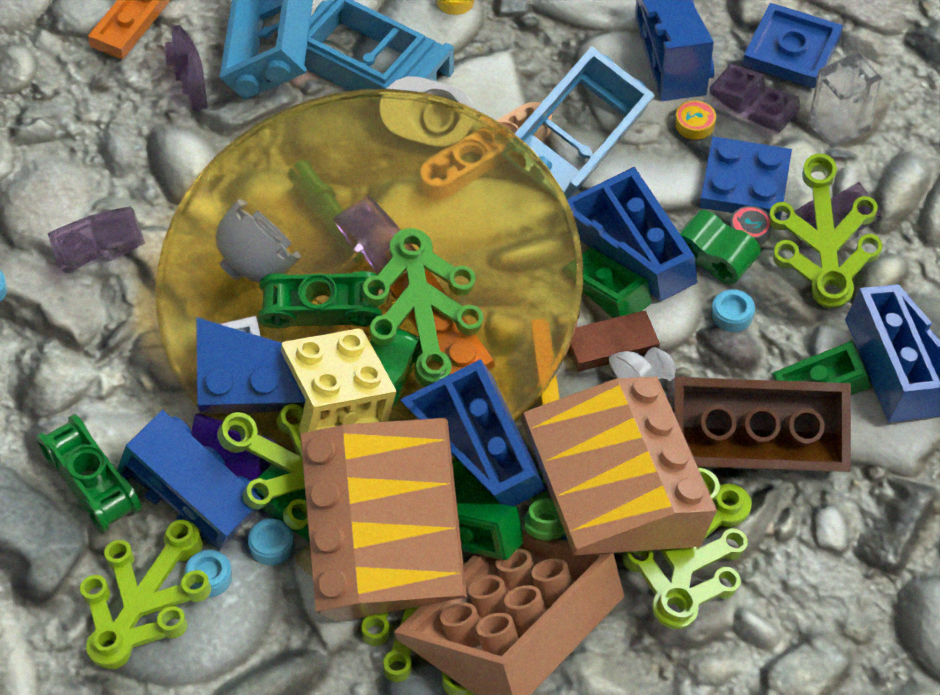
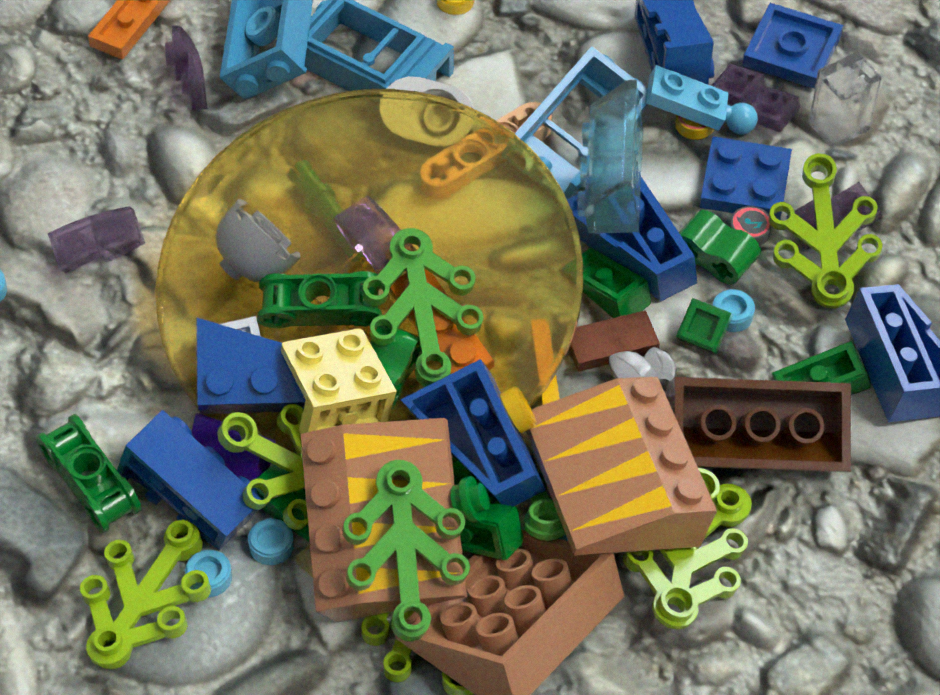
(263, 26): none -> medium azure tile
(405, 539): none -> bright green plant
(470, 499): none -> green plate
(518, 409): none -> yellow tile
(613, 162): none -> clear light blue slope
(698, 101): none -> medium azure plate
(704, 325): none -> green tile

